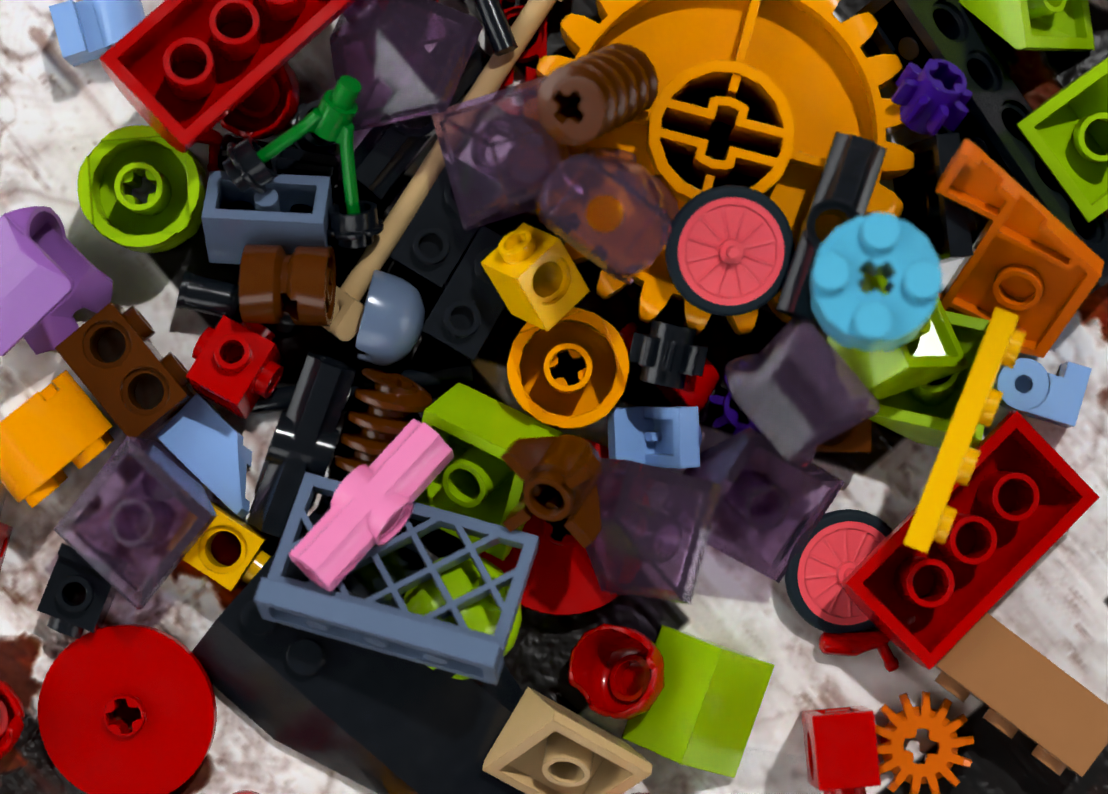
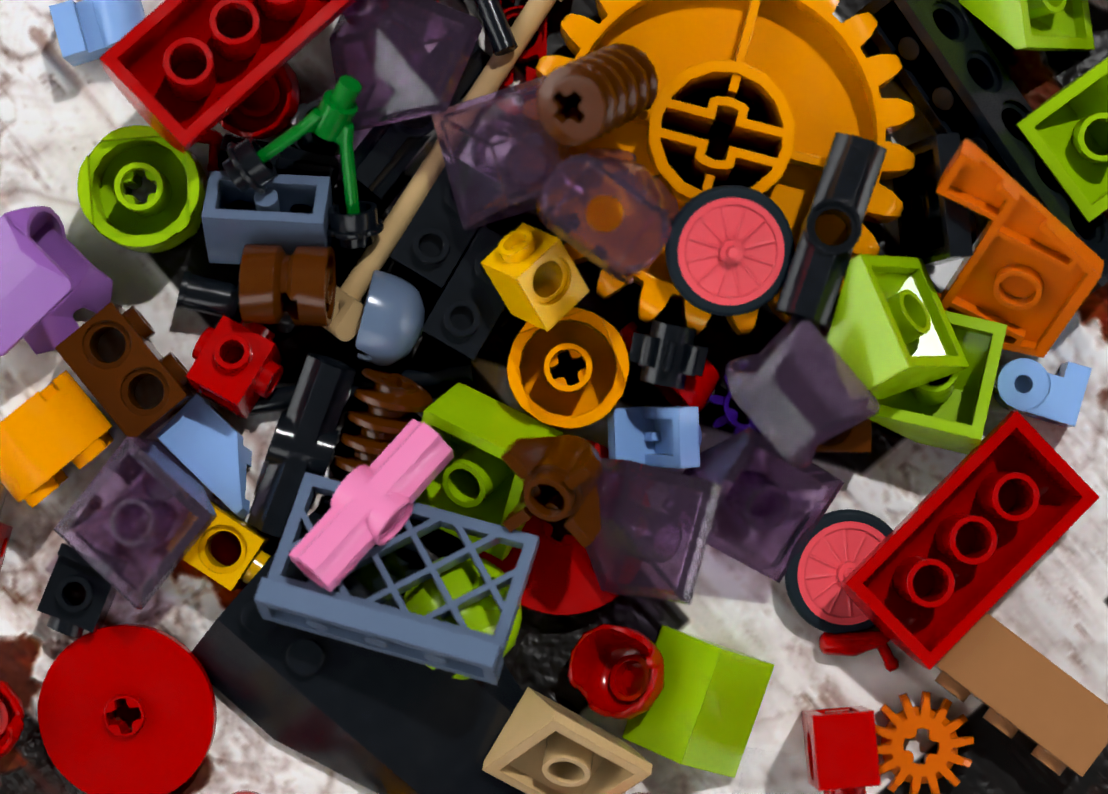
(878, 247): medium azure brick -> none
(932, 96): dark purple gear -> none
(975, 406): yellow wing -> none

